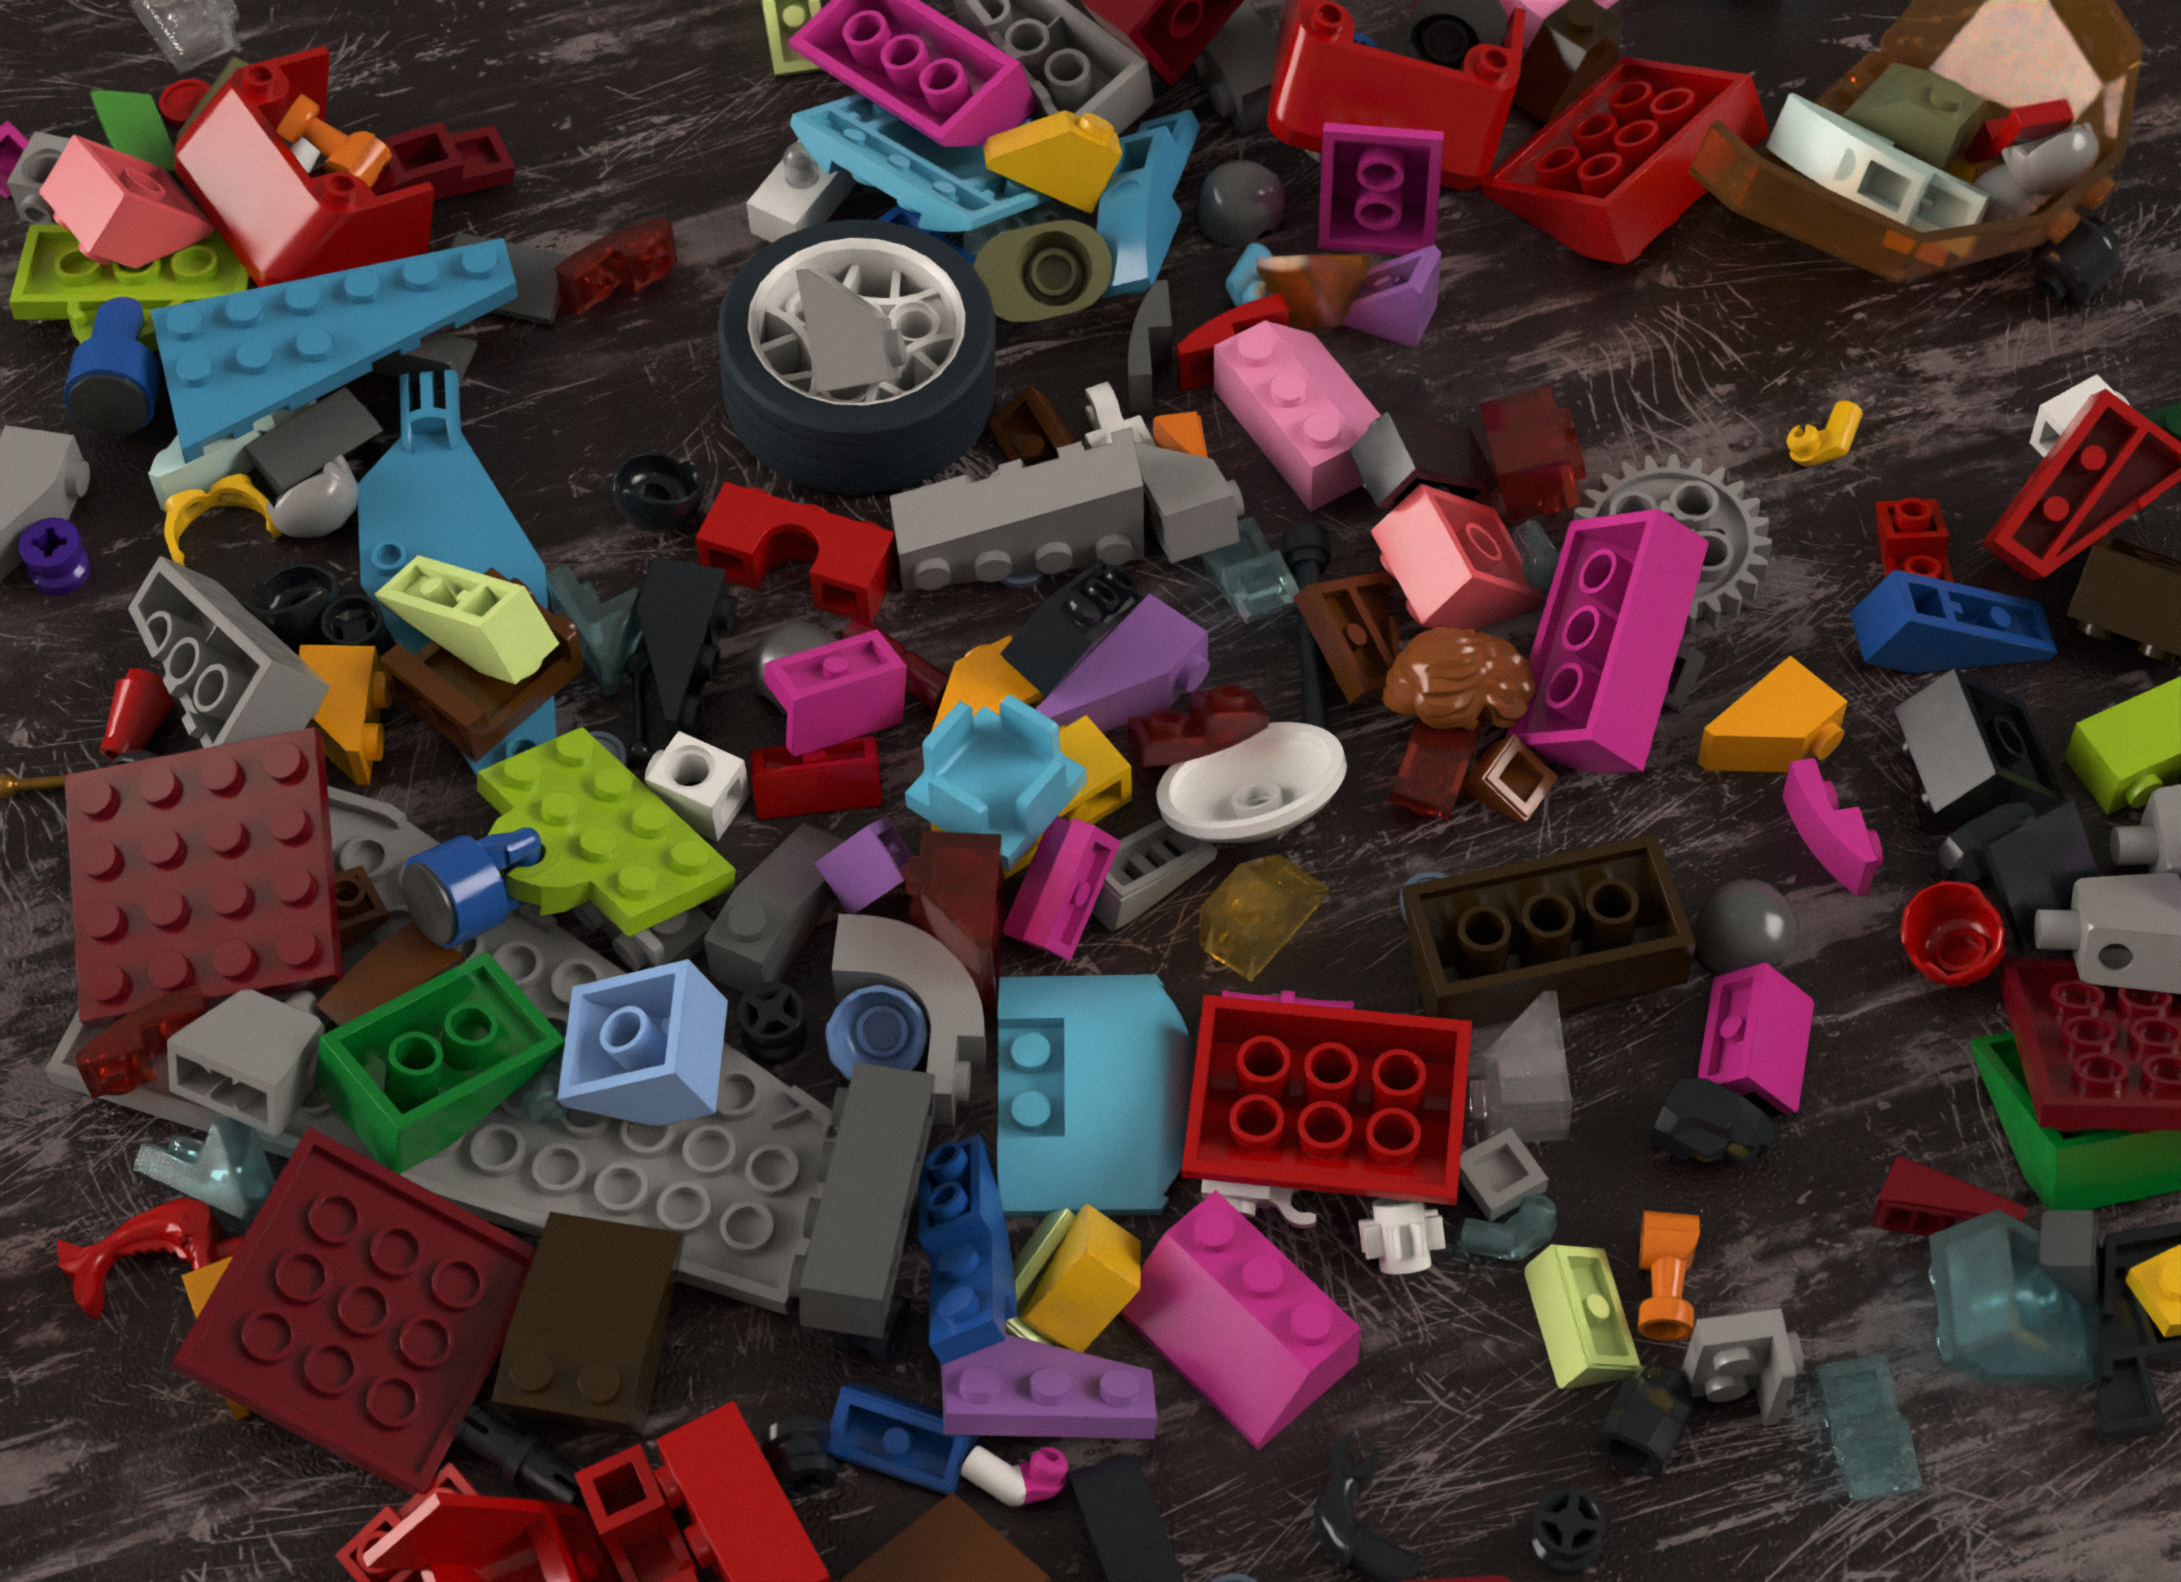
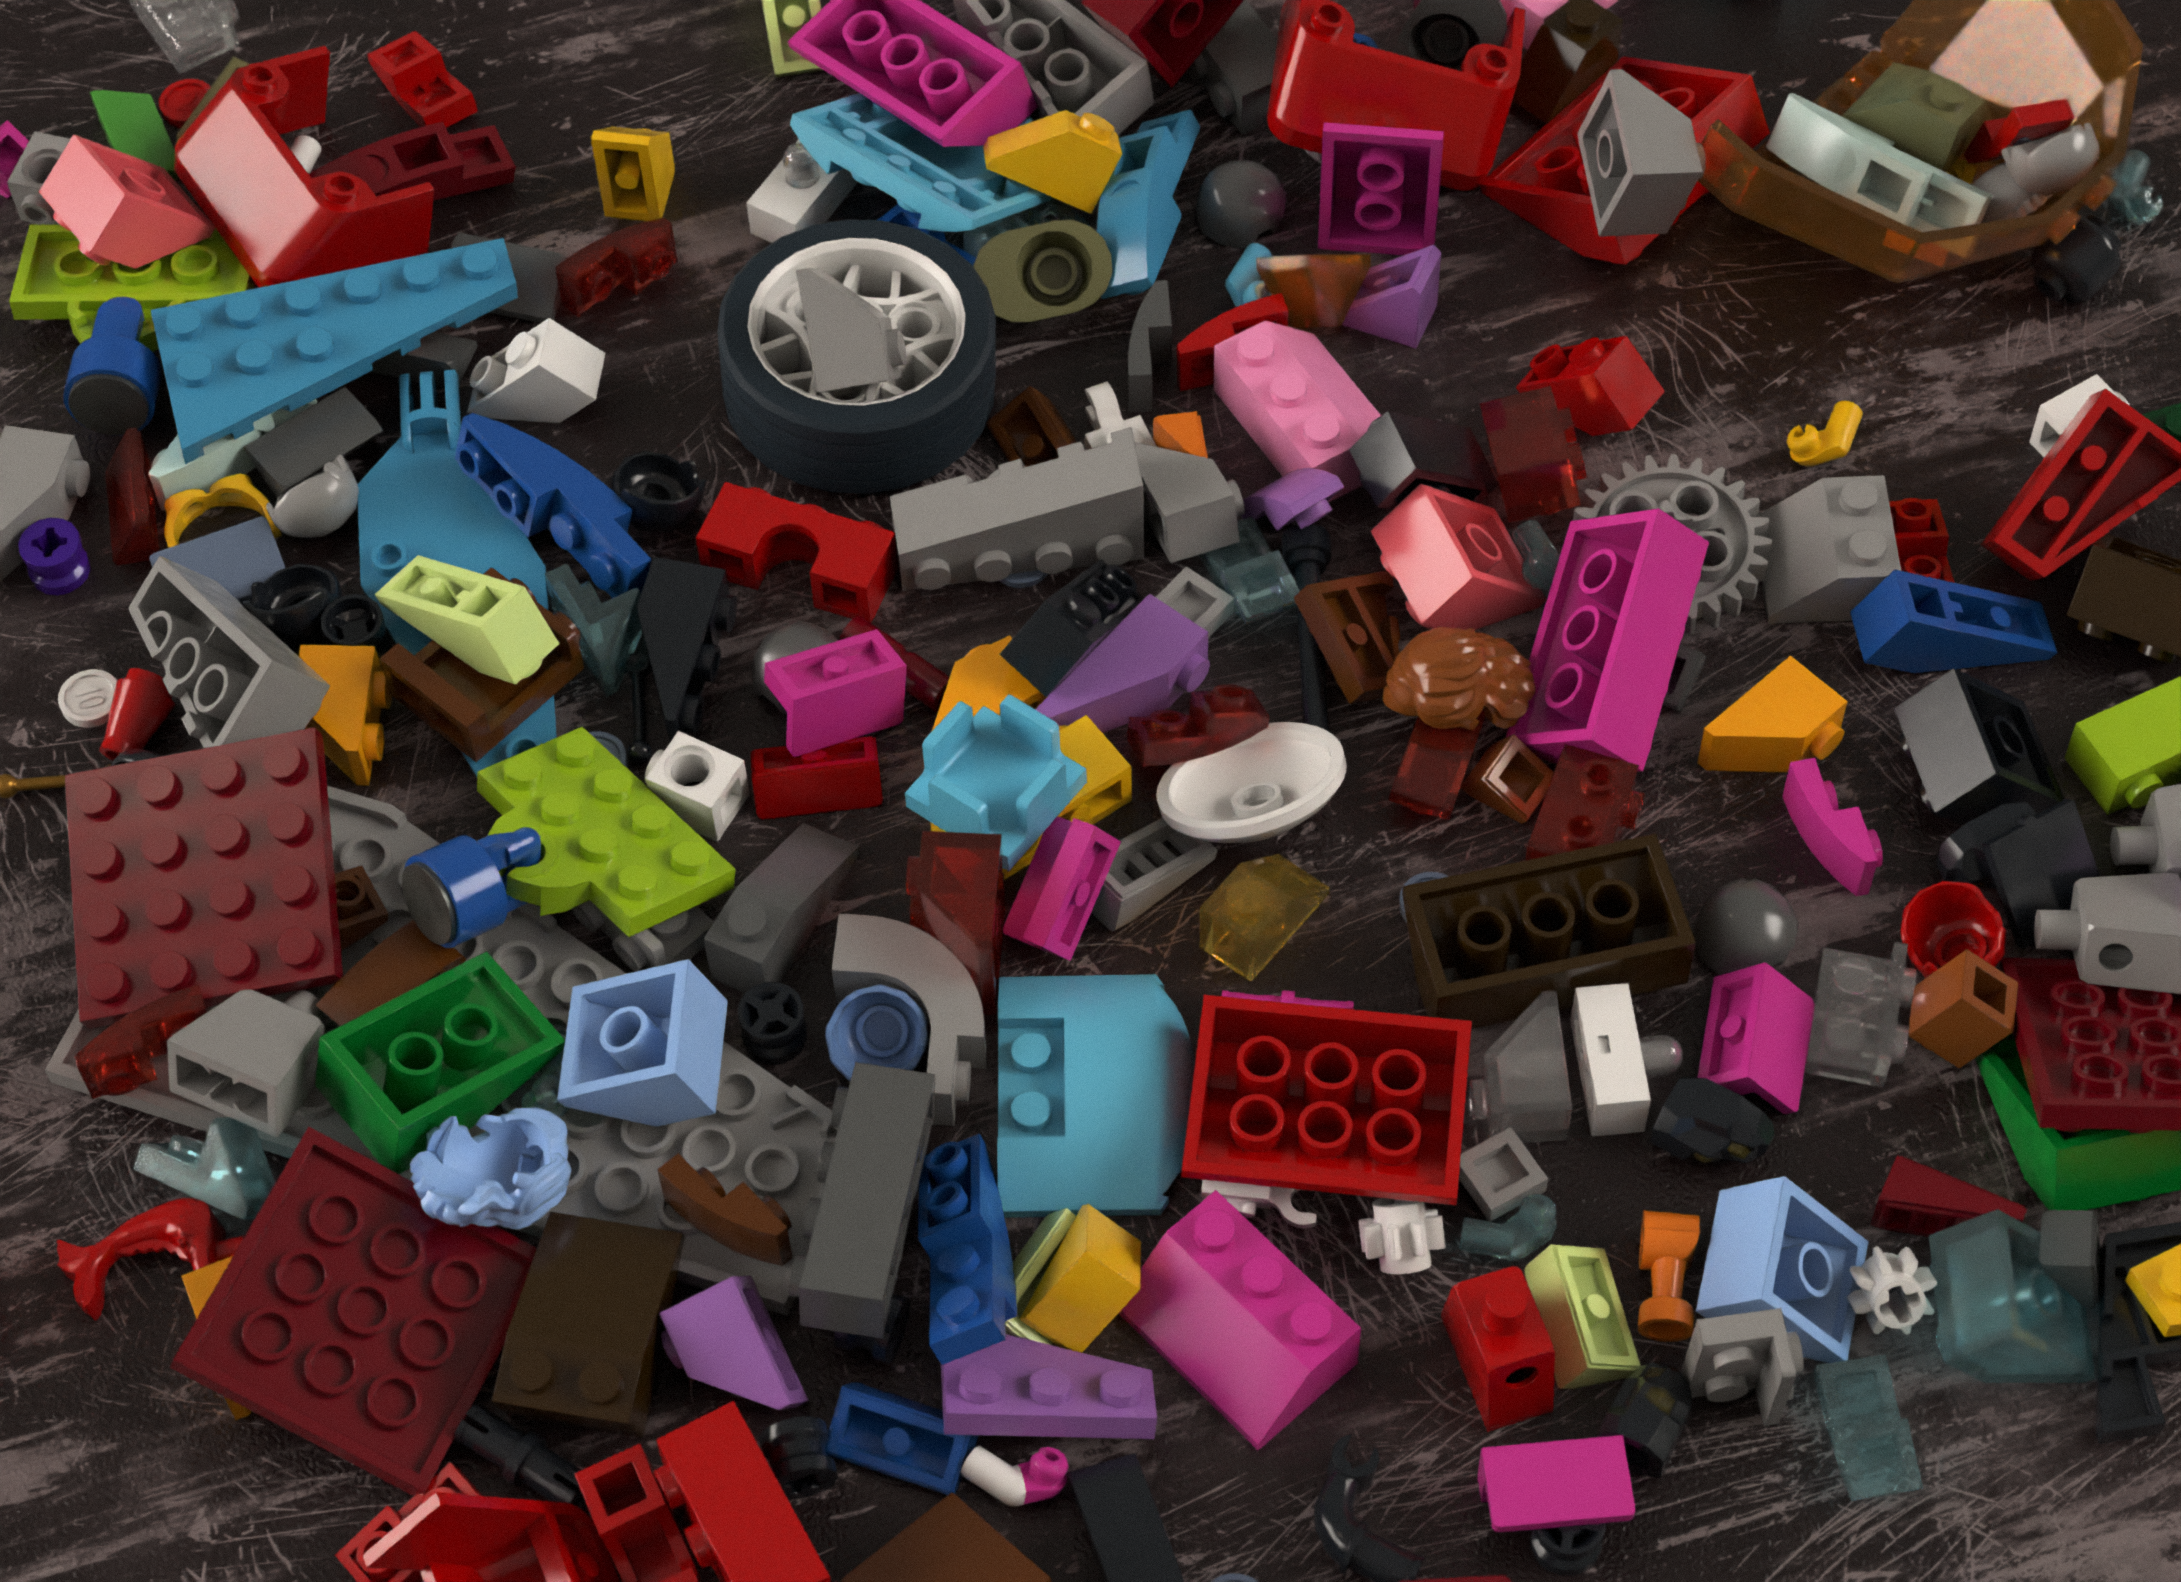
(87, 698): none -> white piece
(131, 502): none -> clear red slope
(231, 556): none -> sand blue slope
(355, 154): orange leg -> none
(420, 82): none -> red slope
(498, 1177): none -> light blue hair
(537, 377): none -> white slope
(553, 492): none -> blue slope
(633, 171): none -> yellow slope
(732, 1344): none -> medium lavender slope
(734, 1219): none -> reddish brown slope
(866, 865): medium lavender slope -> none
(1198, 600): none -> light grey plate
(1294, 497): none -> medium lavender slope
(1499, 1333): none -> red torso
(1556, 1484): none -> dark pink panel
(1586, 803): none -> clear red brick
(1599, 382): none -> red slope
(1617, 1060): none -> white piece
(1637, 158): none -> light grey slope
(1784, 1252): none -> light blue slope
(1828, 549): none -> light grey slope
(1857, 1015): none -> clear bracket
(1902, 1306): none -> white gear
(1963, 1009): none -> dark orange brick
(2129, 196): none -> clear light blue arm

